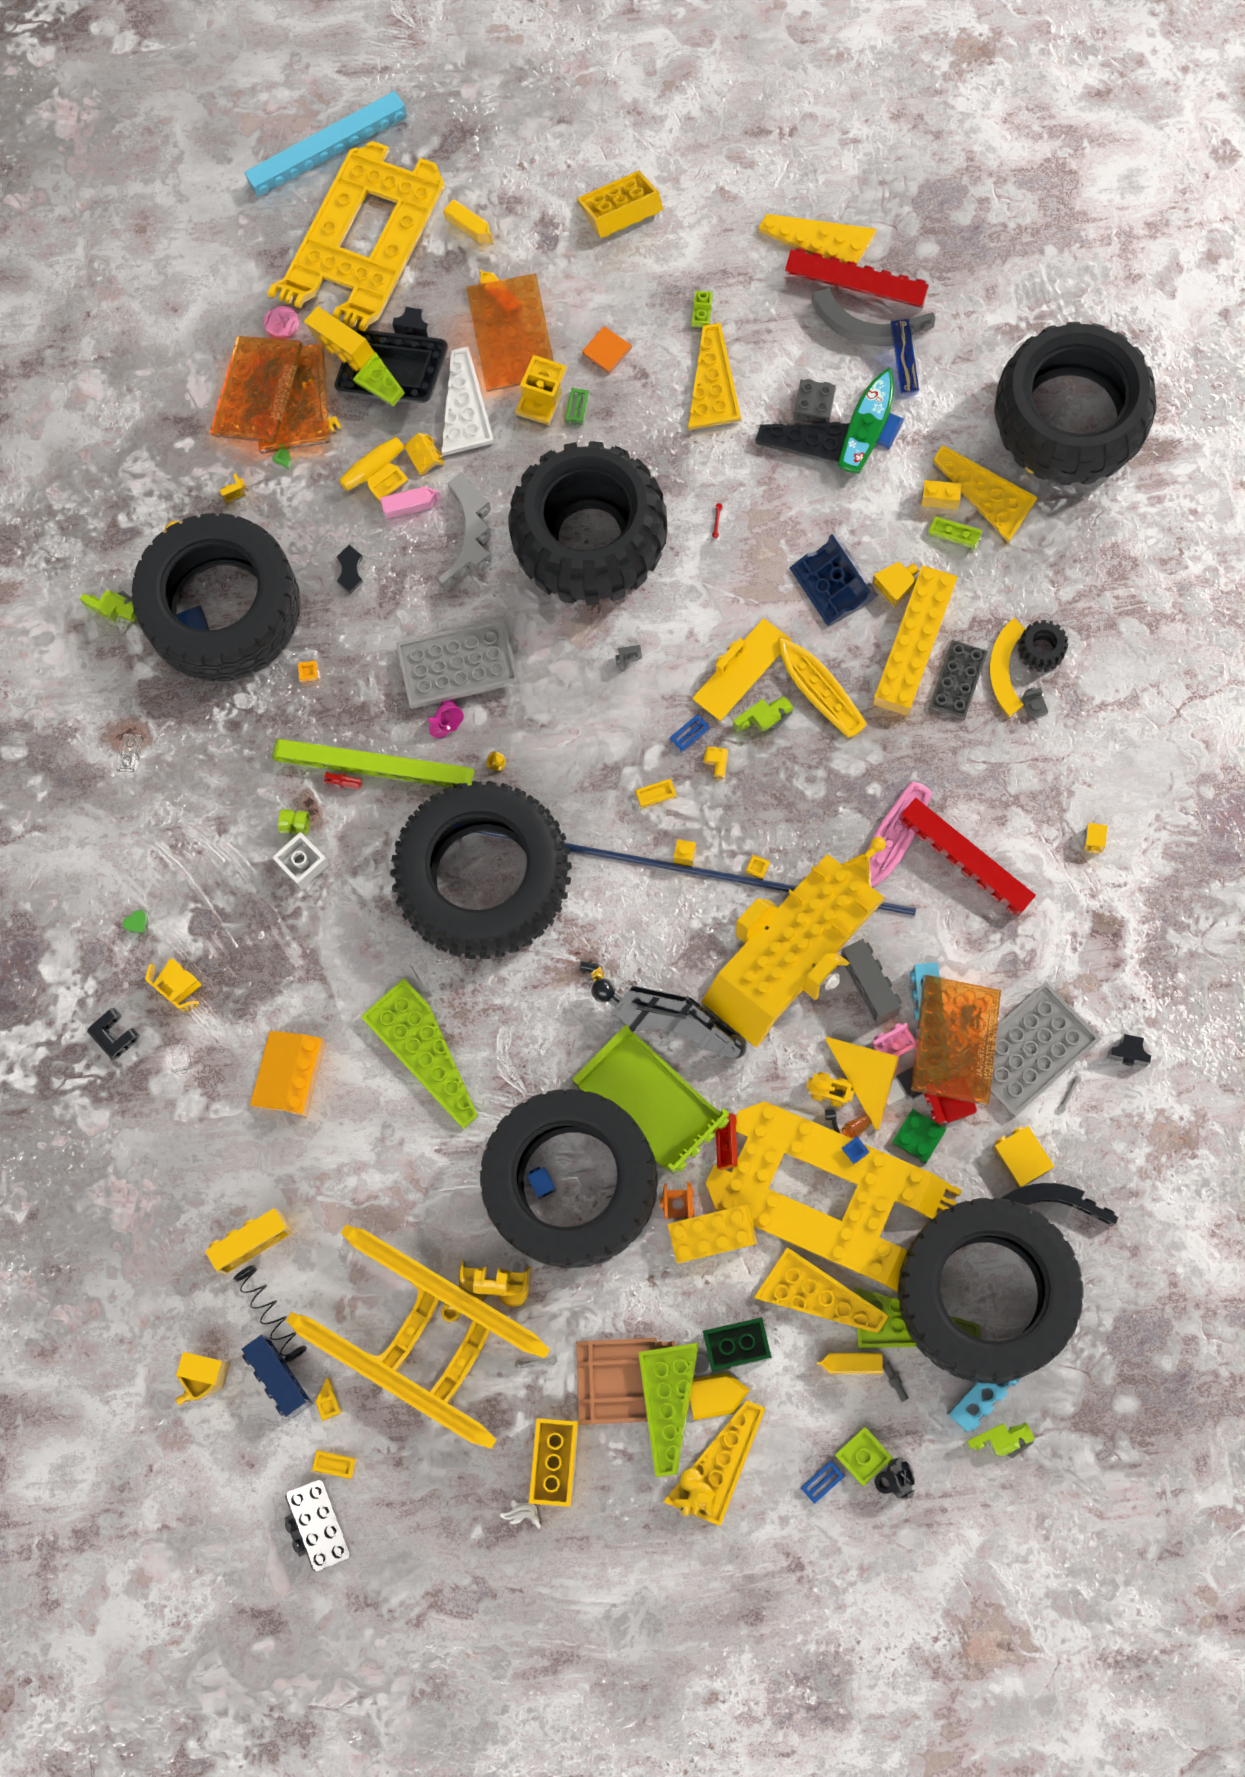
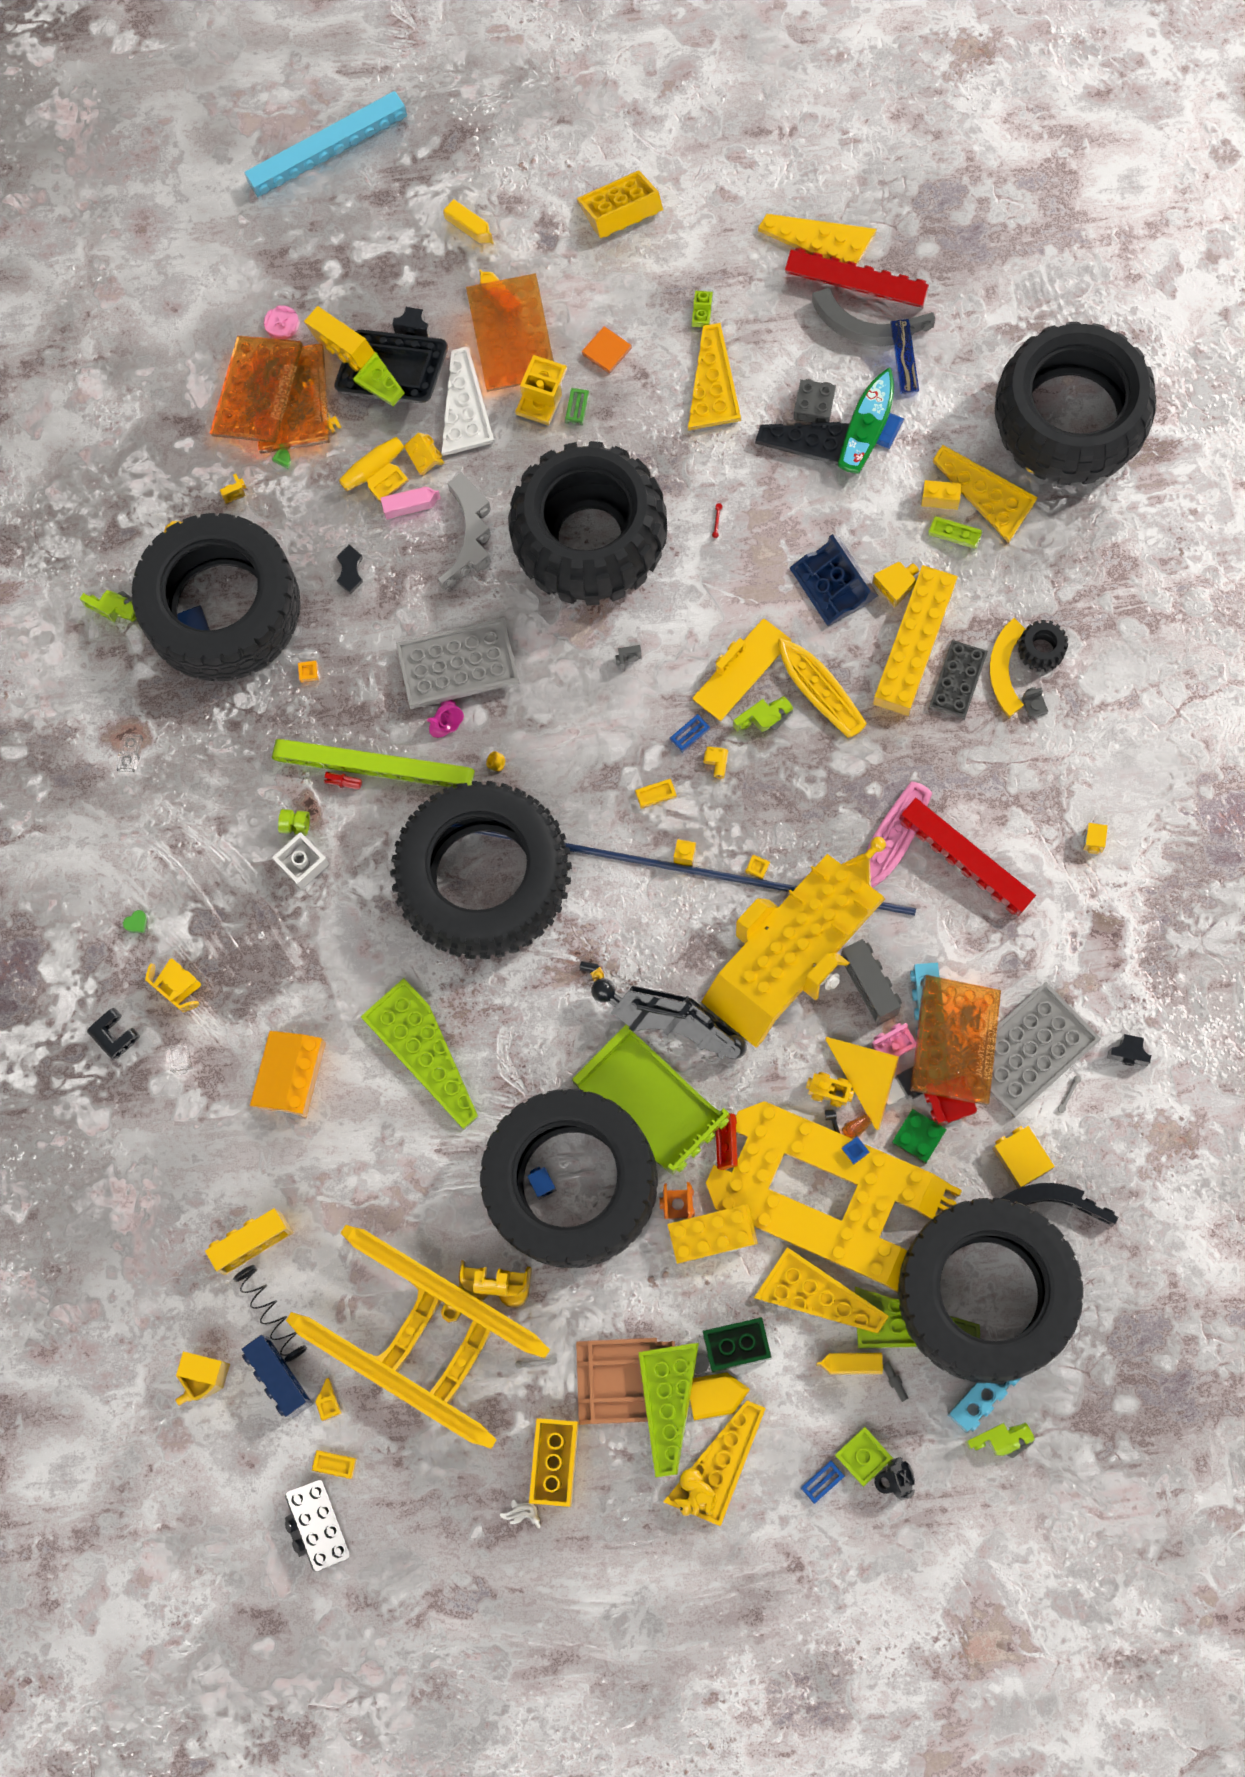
(372, 276): yellow bracket -> none

